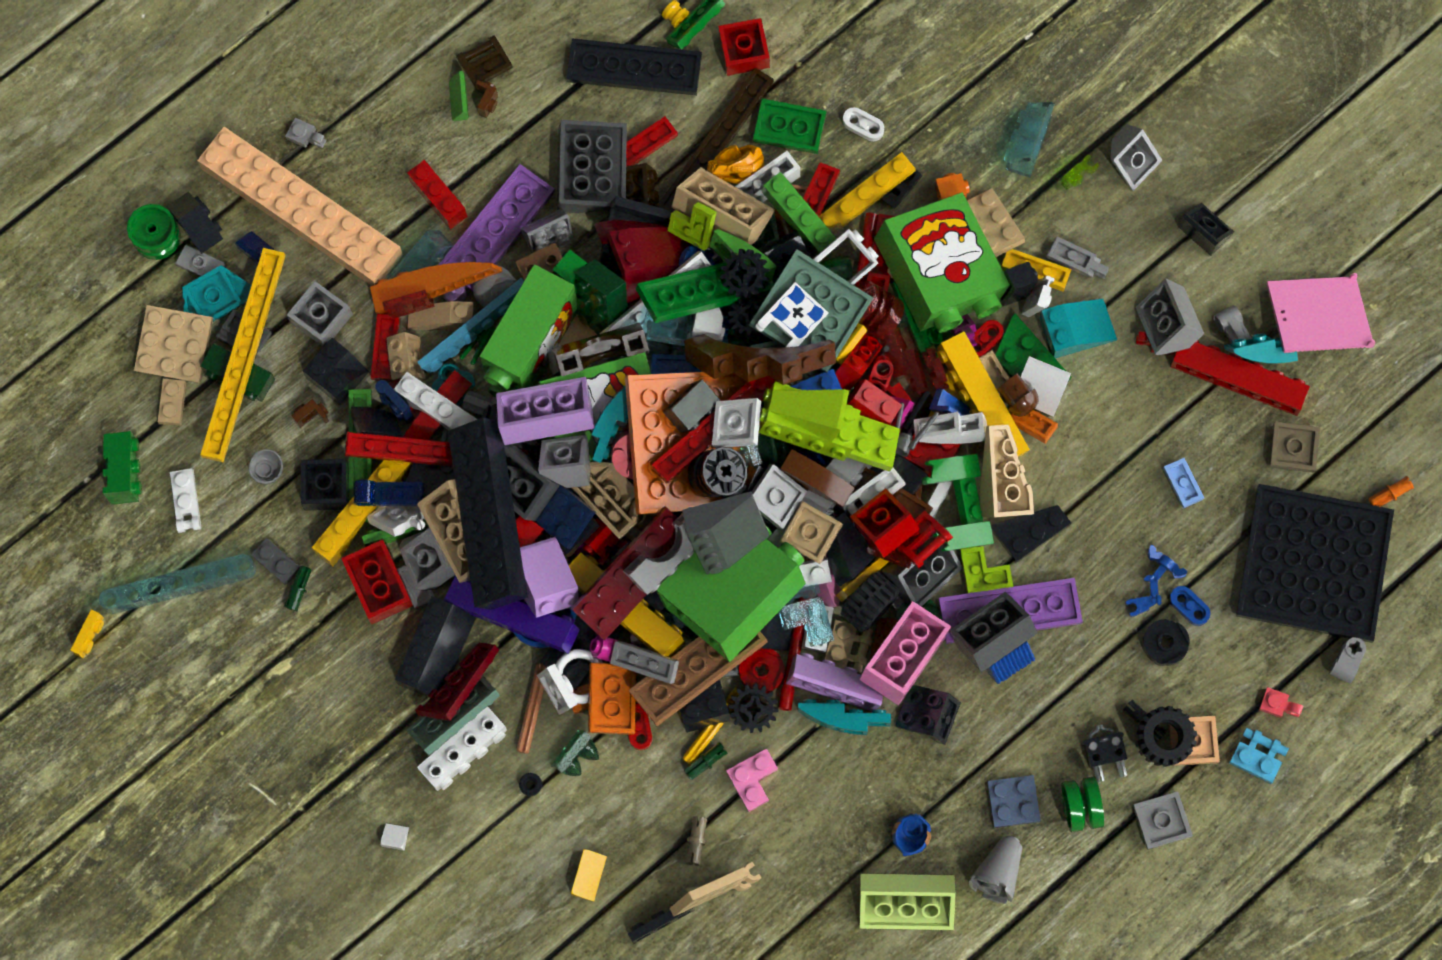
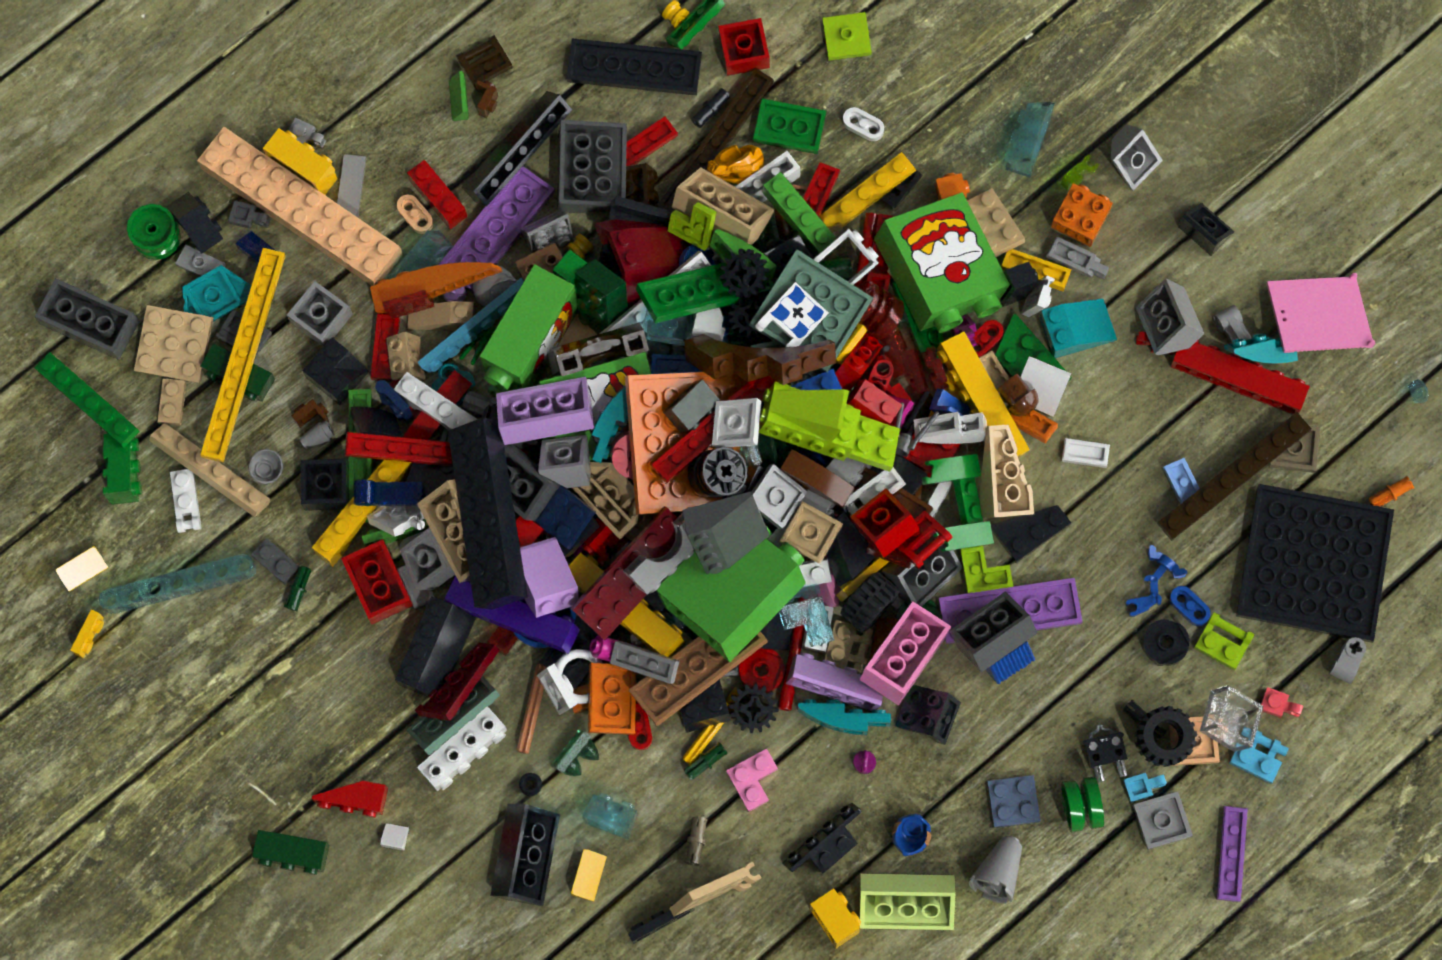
(81, 568): none -> slope
(87, 319): none -> dark grey brick
(87, 399): none -> green plate
(209, 470): none -> tan plate
(245, 214): none -> dark grey plate
(290, 852): none -> dark green brick
(301, 160): none -> yellow piece
(317, 435): none -> light grey cone
(351, 183): none -> light grey tile
(359, 796): none -> red slope
(415, 215): none -> light nougat plate
(504, 640): none -> clear red plate
(516, 148): none -> black brick
(525, 854): none -> black slope
(580, 246): none -> yellow wheel
(610, 816): none -> clear light blue slope
(710, 108): none -> black pin
(827, 844): none -> black bracket
(835, 918): none -> yellow brick
(846, 36): none -> lime plate
(864, 762): none -> magenta tile
(1082, 214): none -> orange brick
(1085, 453): none -> white tile
(1141, 787): none -> medium azure plate
(1221, 648): none -> lime plate
(1231, 718): none -> clear brick
(1232, 854): none -> medium lavender tile
(1234, 476): none -> dark brown plate
(1418, 391): none -> clear light blue piece

